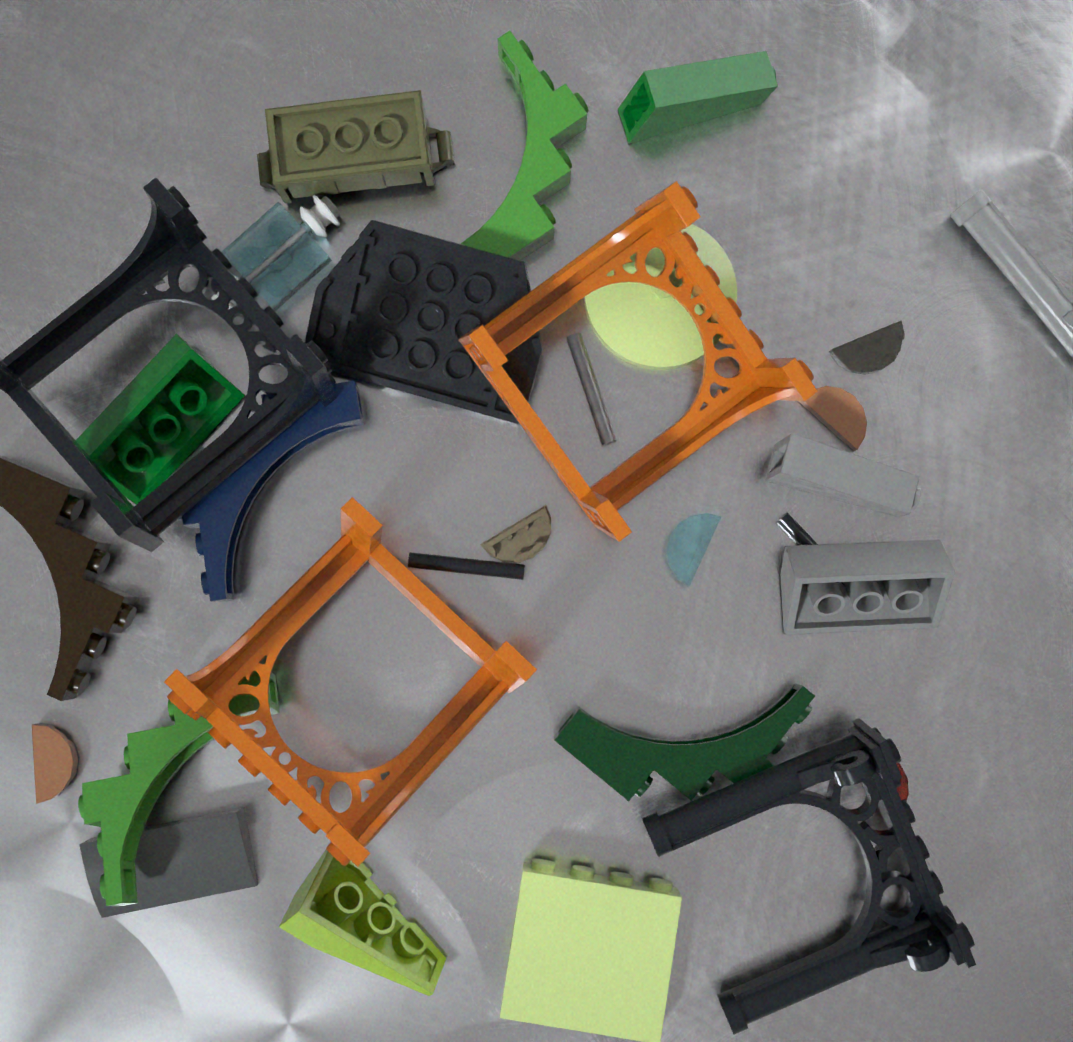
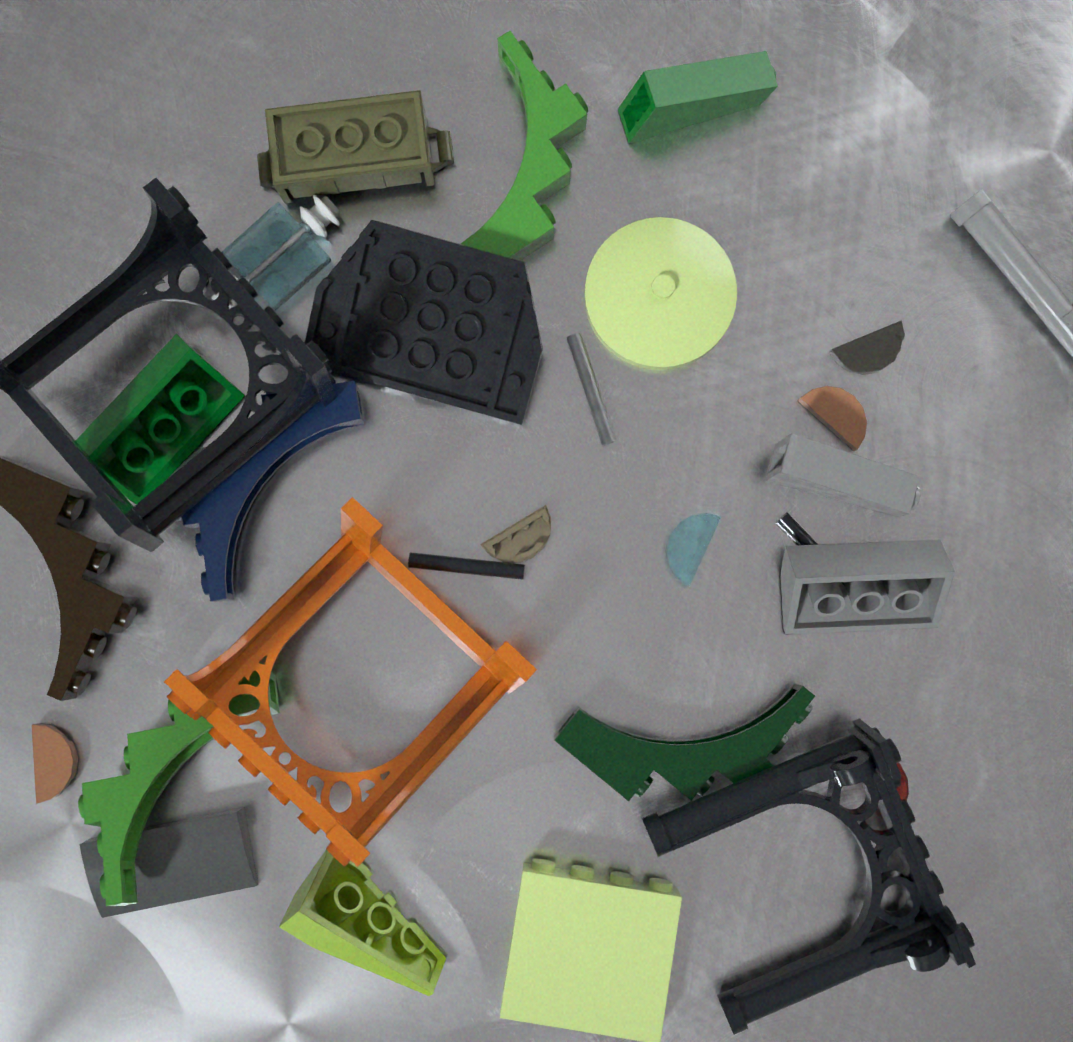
(755, 386): orange arch -> none

